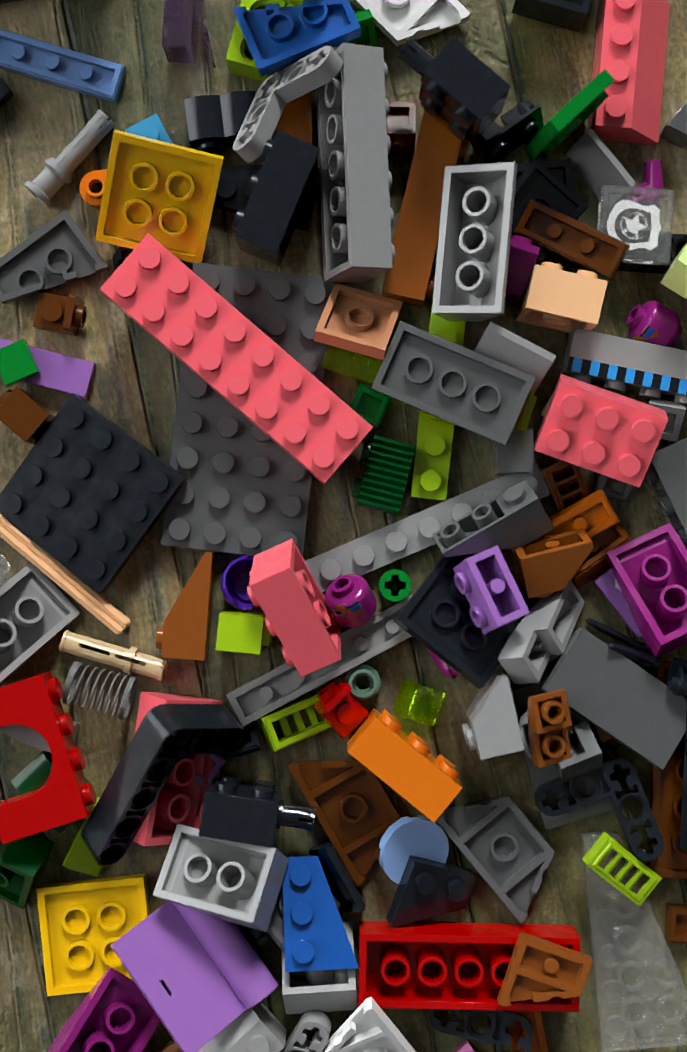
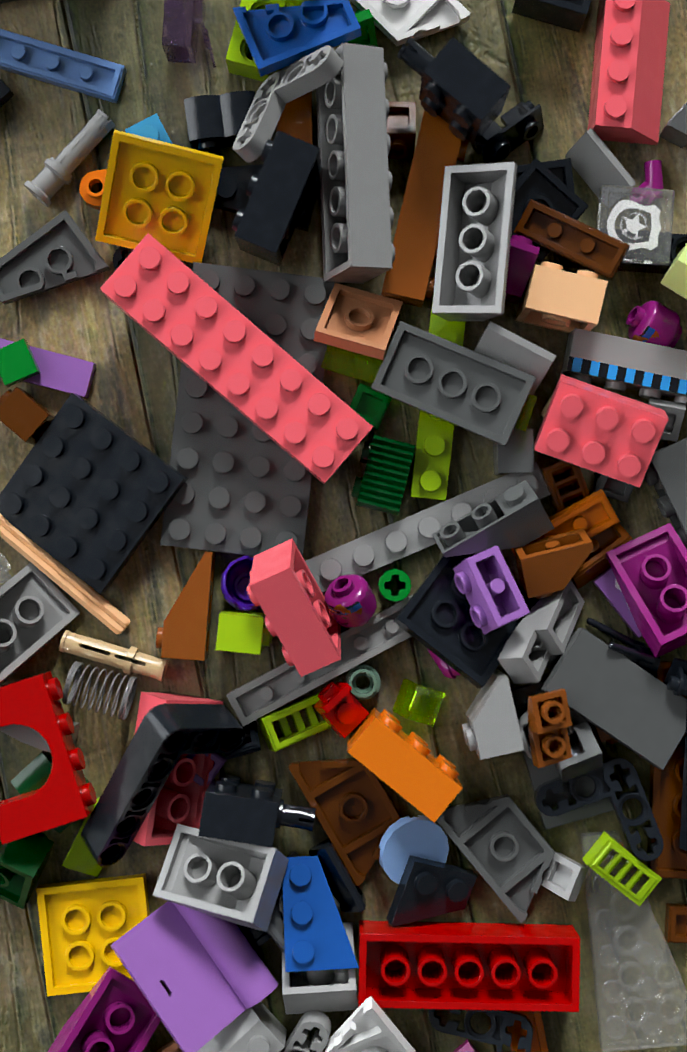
(60, 313): reddish brown bracket -> none
(543, 971): dark orange wing -> none
(564, 877): none -> light grey plate
(571, 115): green plate -> none

